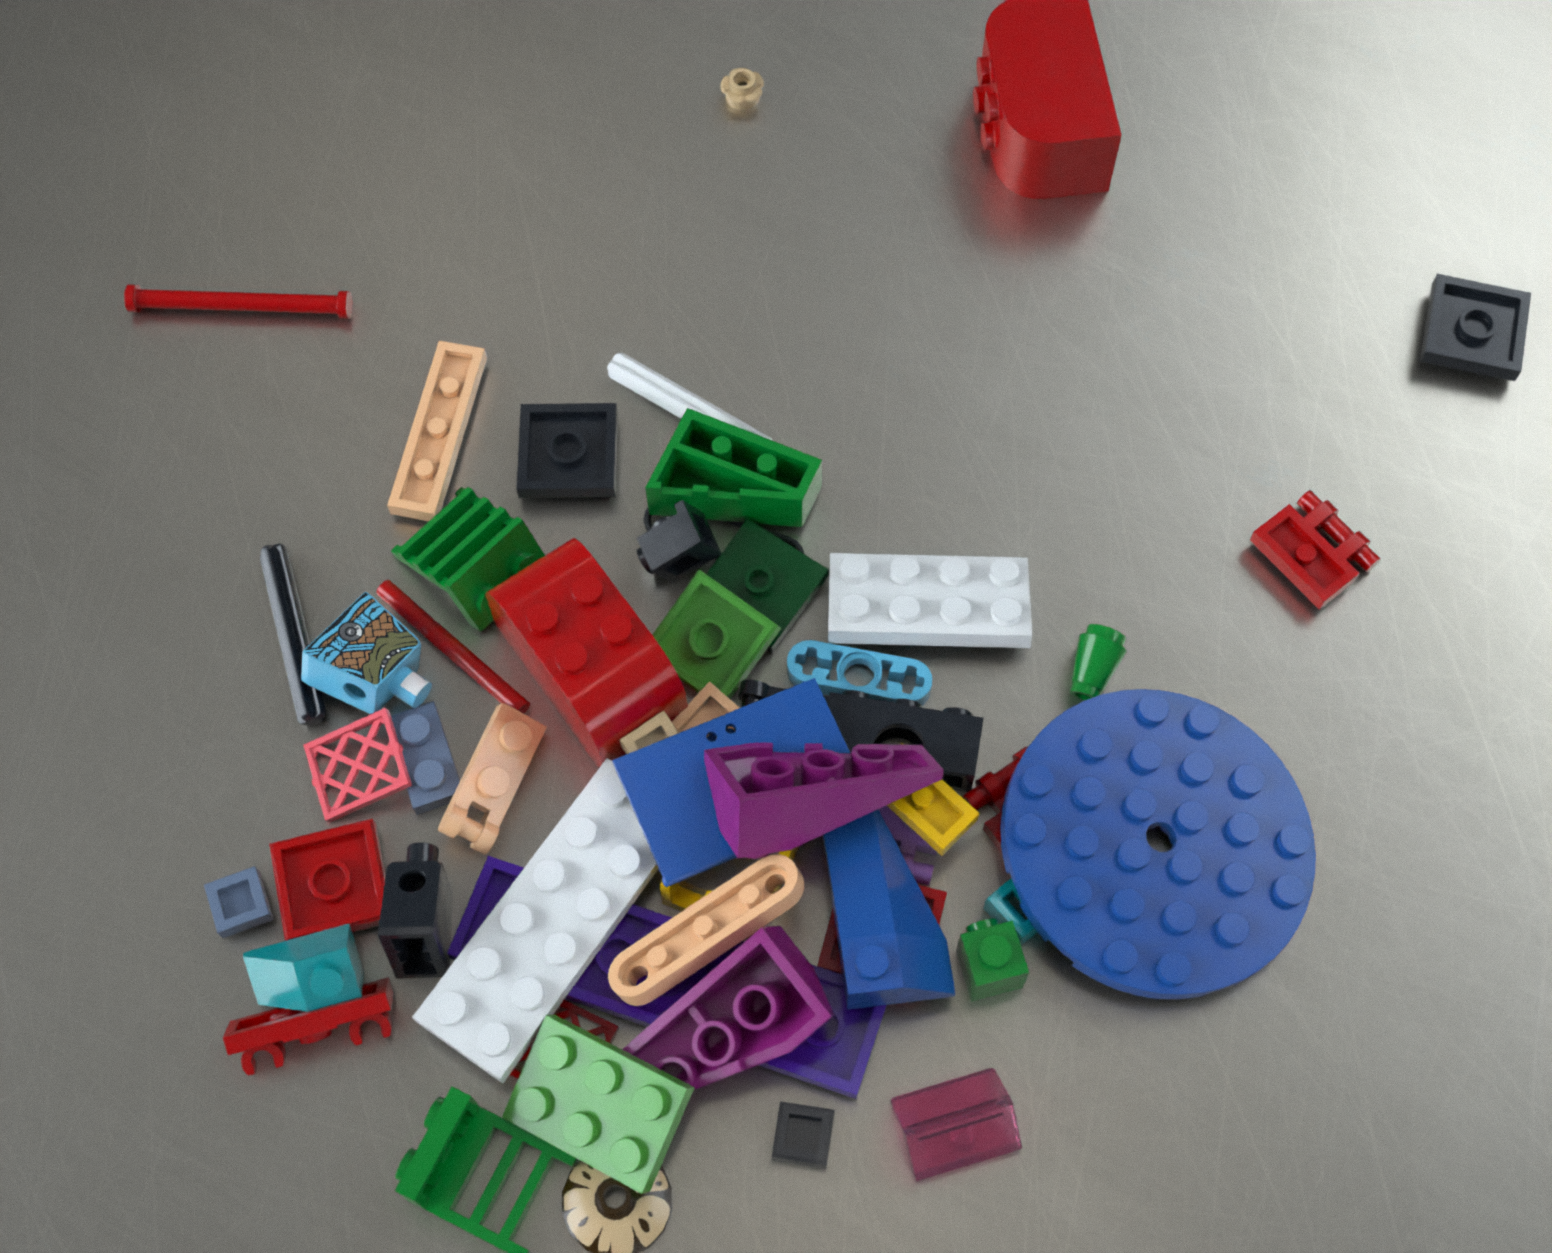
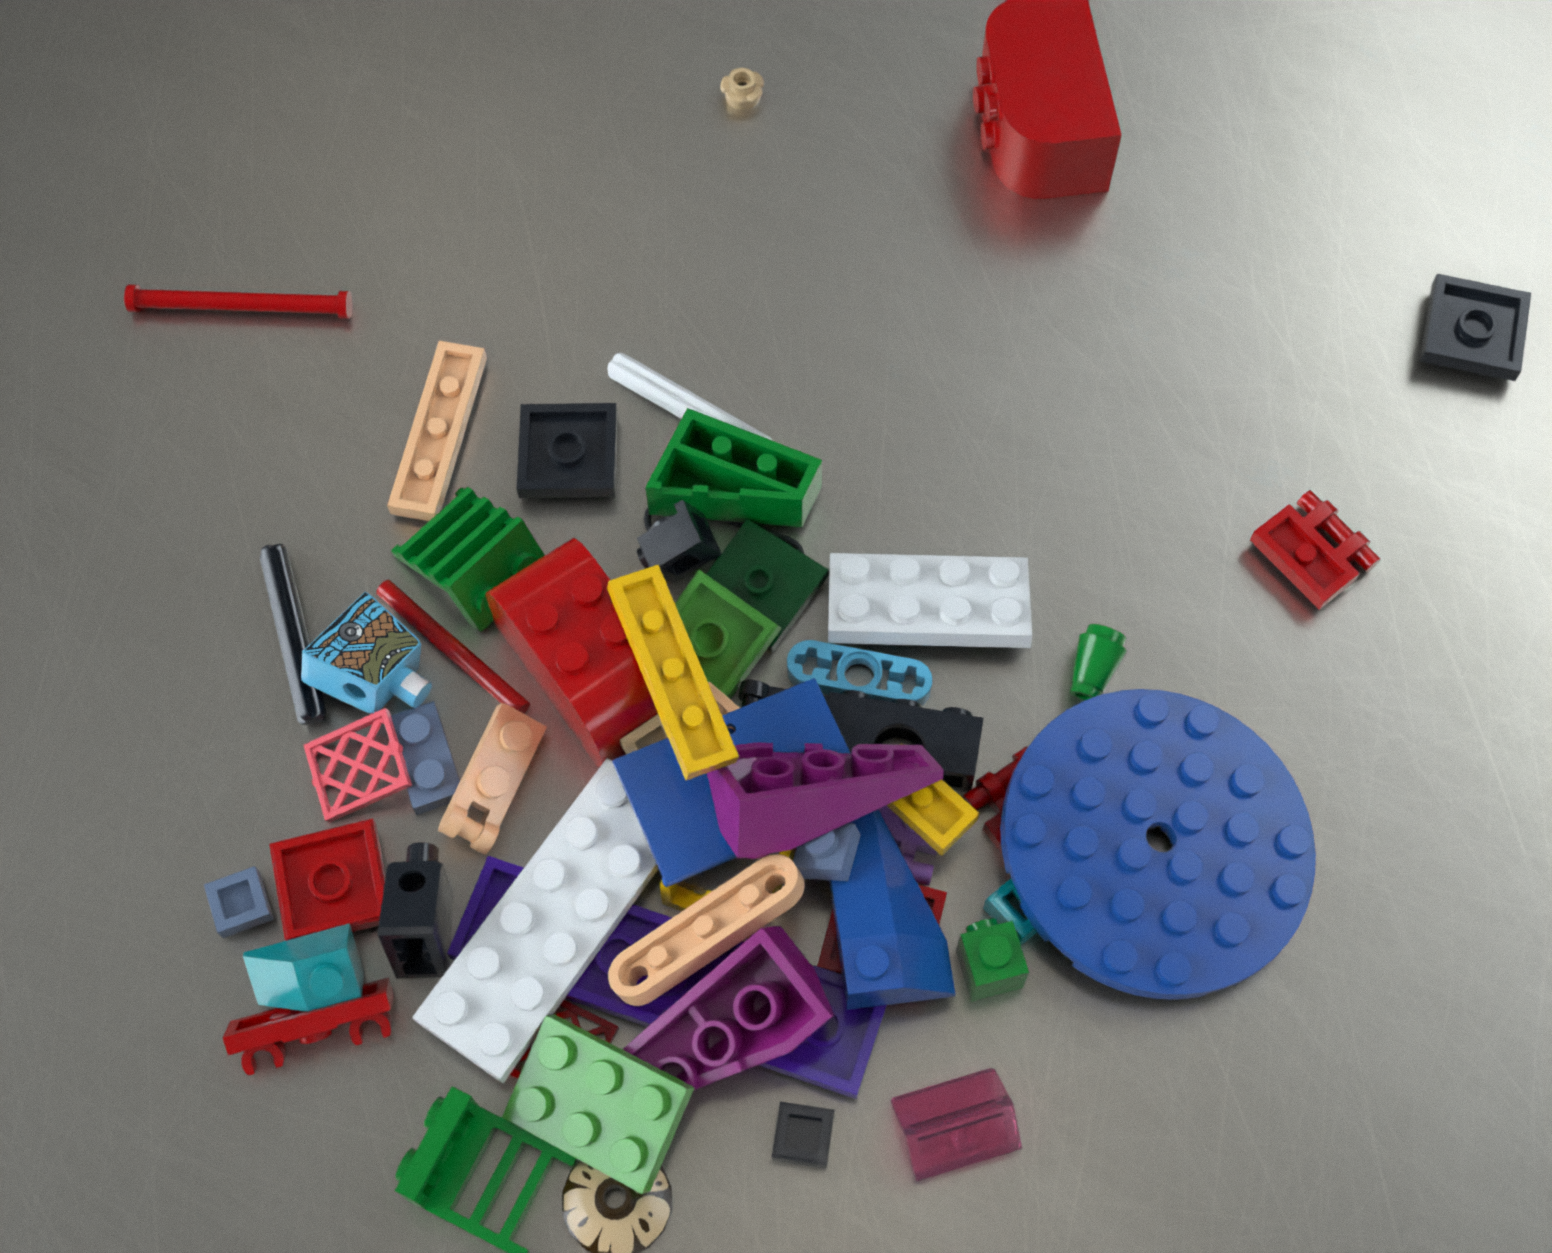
(672, 672): none -> yellow plate
(829, 854): none -> sand blue plate

